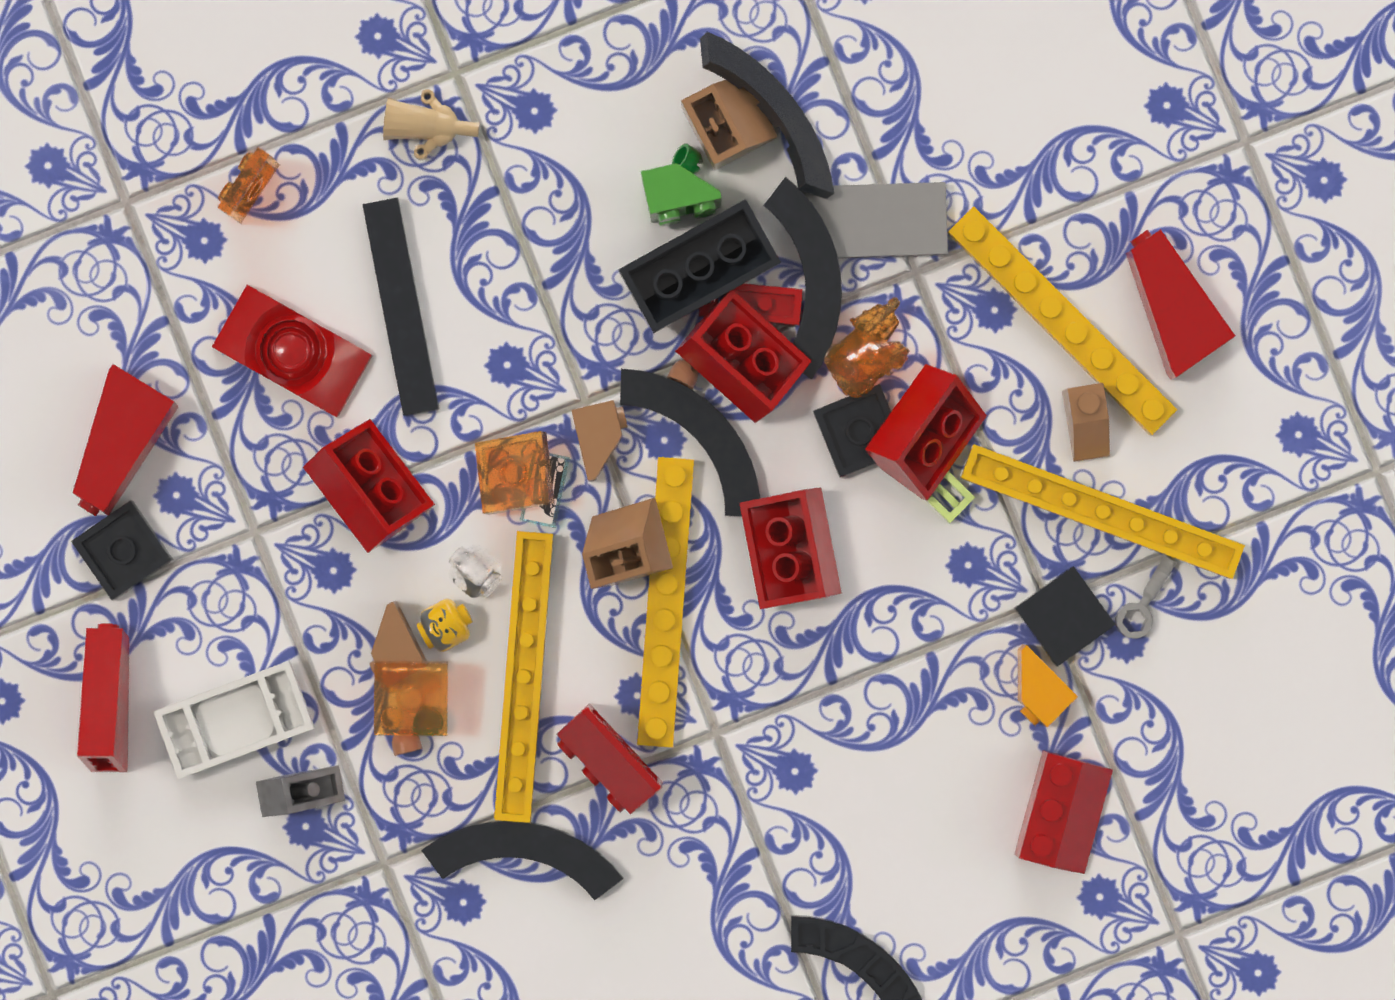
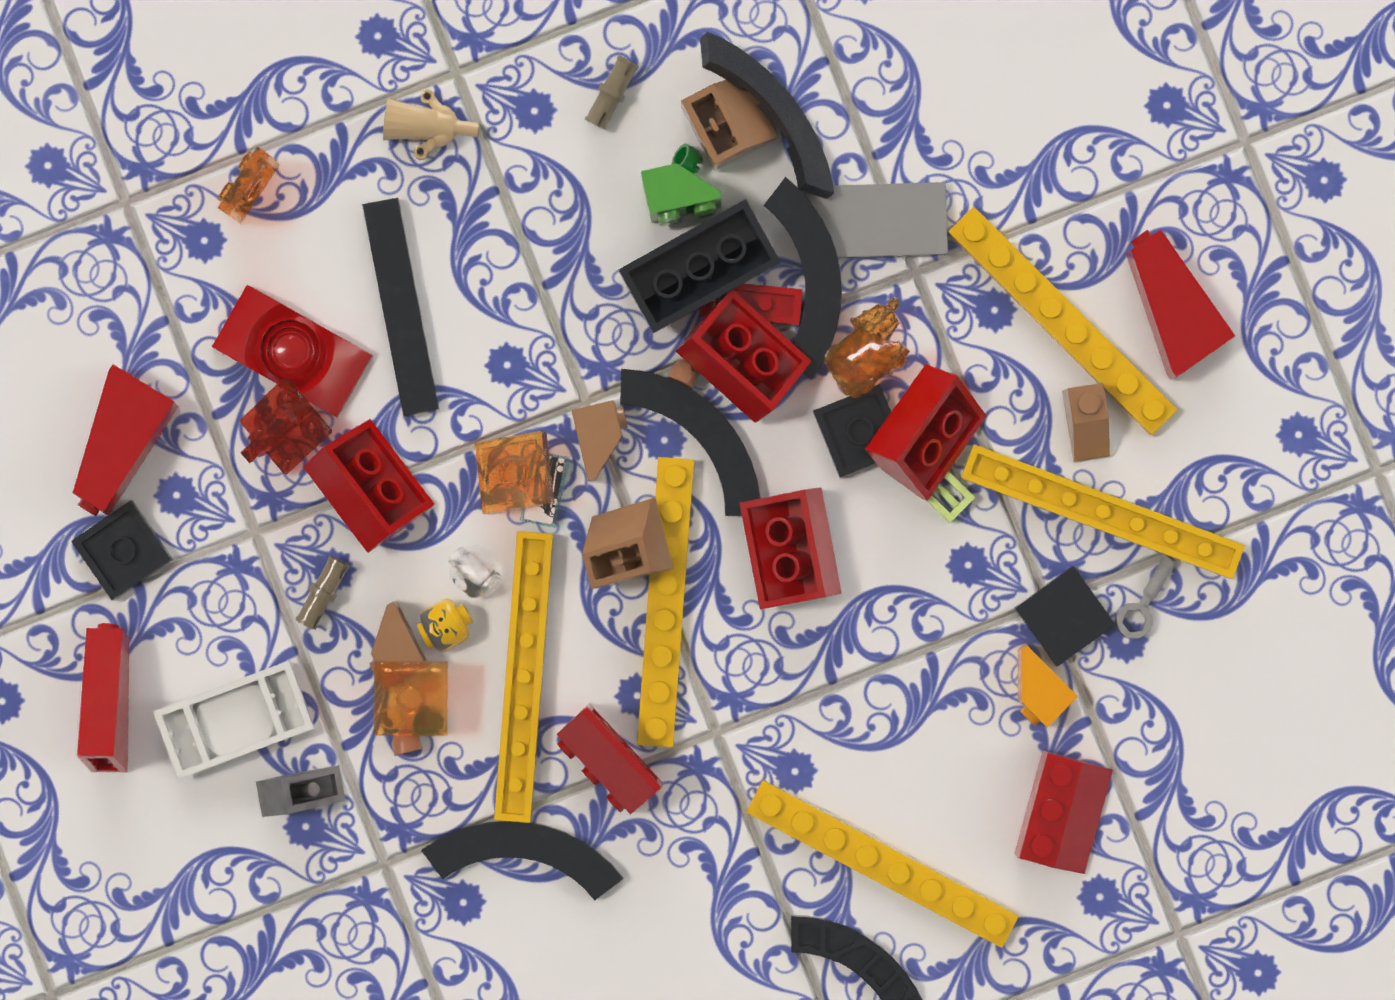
(283, 427): none -> clear red bracket
(322, 592): none -> dark tan pin
(611, 92): none -> dark tan pin
(882, 863): none -> yellow plate

